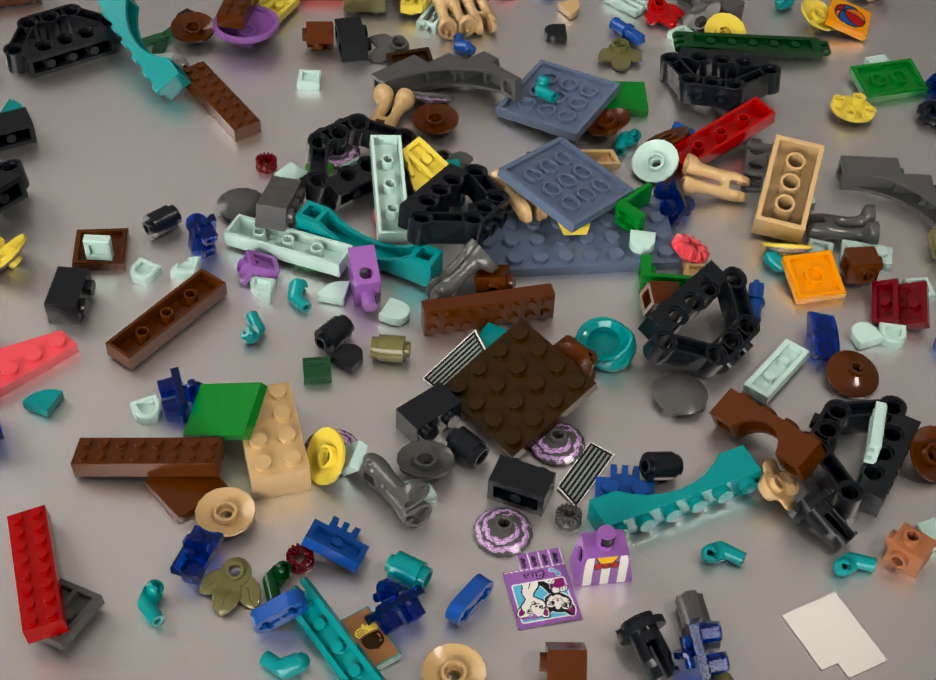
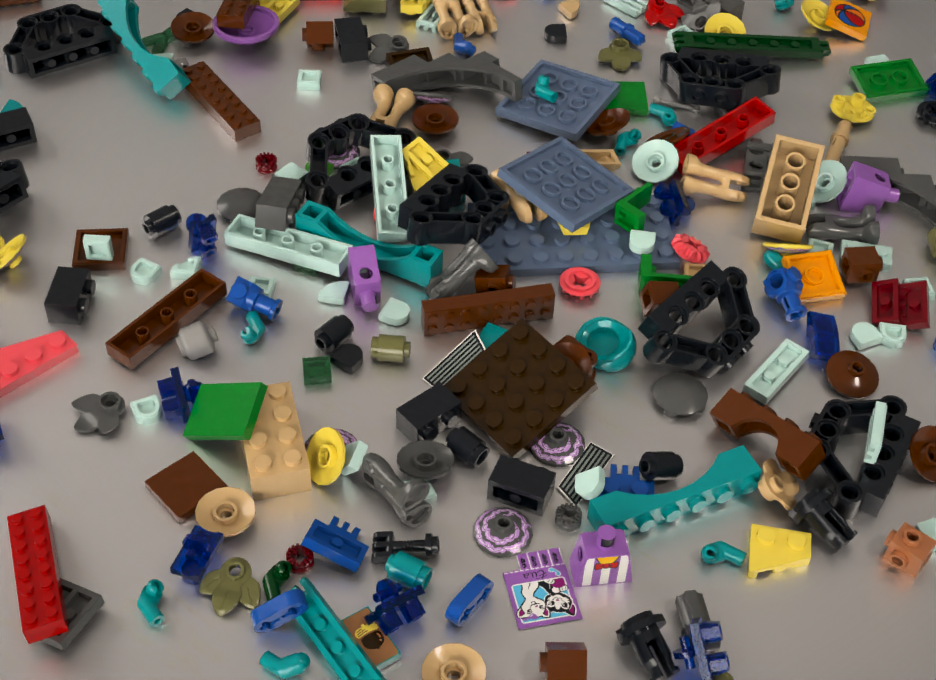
(43, 401): teal tile -> none
(98, 412): none -> dark grey plate
(149, 457): reddish brown piece -> none
(196, 340): none -> light grey head
(252, 298): none -> blue connector
(257, 264): medium lavender bracket -> none
(296, 297): teal arm -> none
(385, 545): none -> black hinge
(581, 276): none -> coral gear
(590, 483): none -> light aqua tile
(666, 114): none -> teal arm
(694, 108): none -> light grey hinge
(755, 294): blue axle -> none
(776, 549): none -> light yellow wing
(786, 287): none -> blue connector
(830, 181): none -> light aqua dish
(834, 635): white sticker -> none
(839, 140): none -> tan pin
(853, 561): teal arm -> none
(866, 187): none -> medium lavender torso

